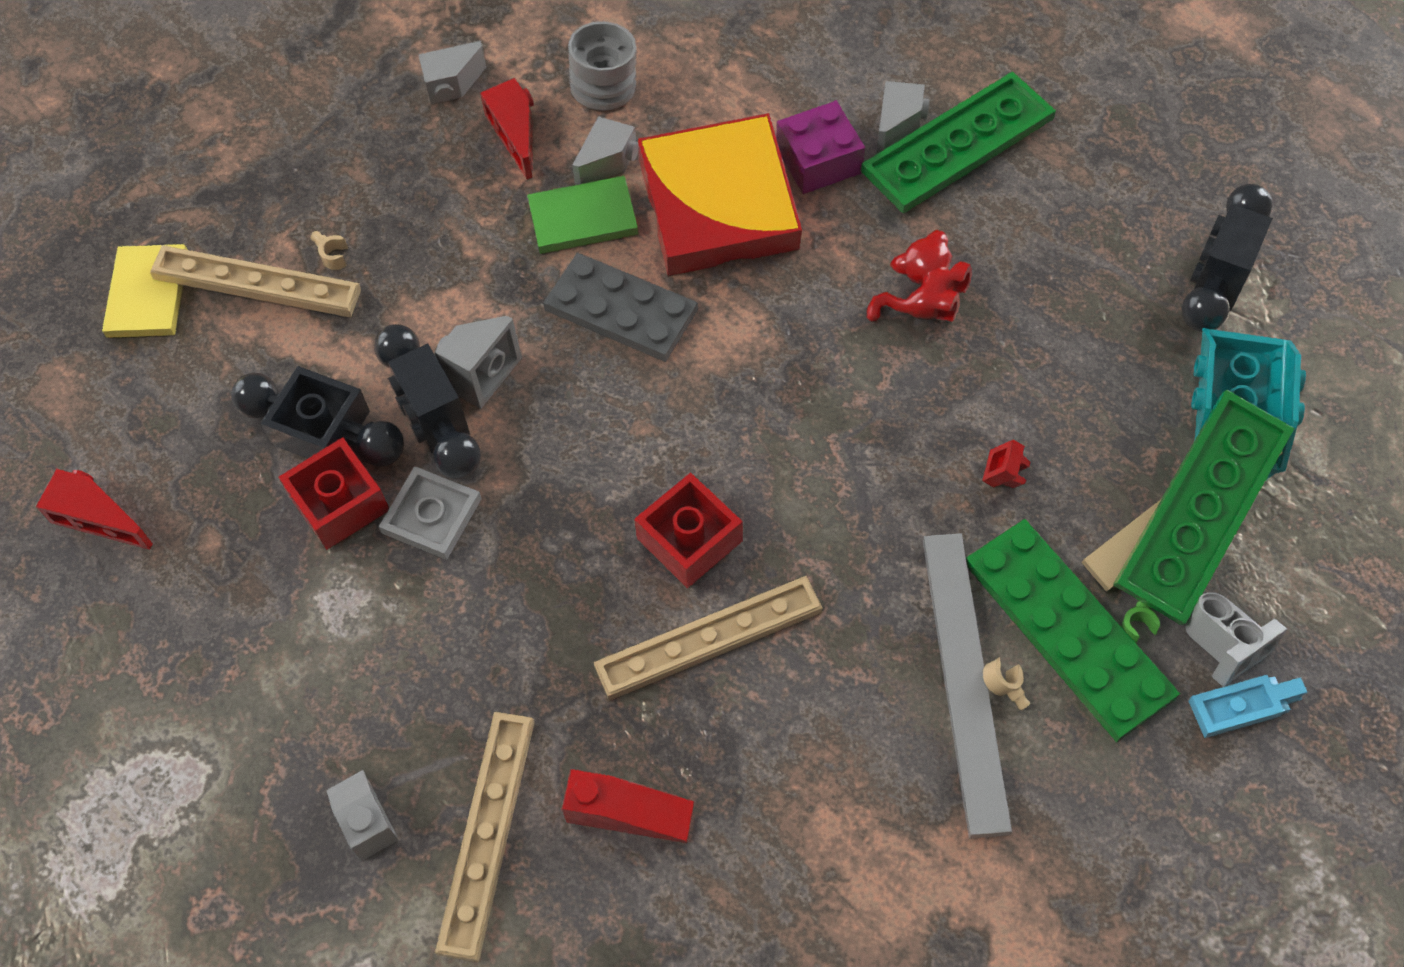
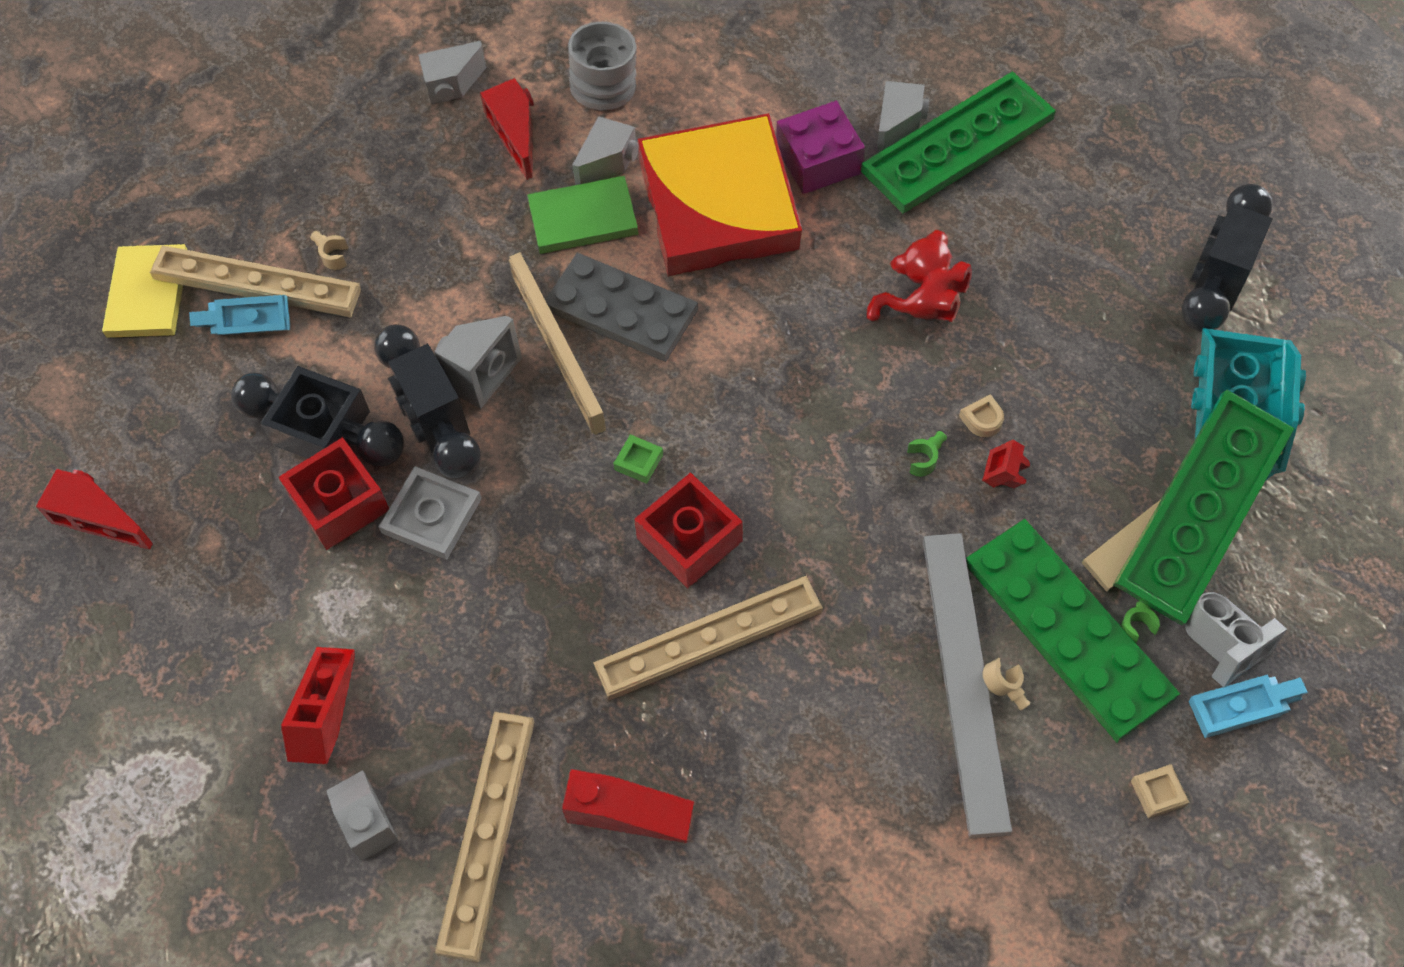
(244, 315): none -> medium azure hinge
(318, 706): none -> red slope
(557, 344): none -> tan tile
(638, 459): none -> bright green plate
(930, 448): none -> bright green piece
(983, 417): none -> tan tile
(1159, 791): none -> tan tile

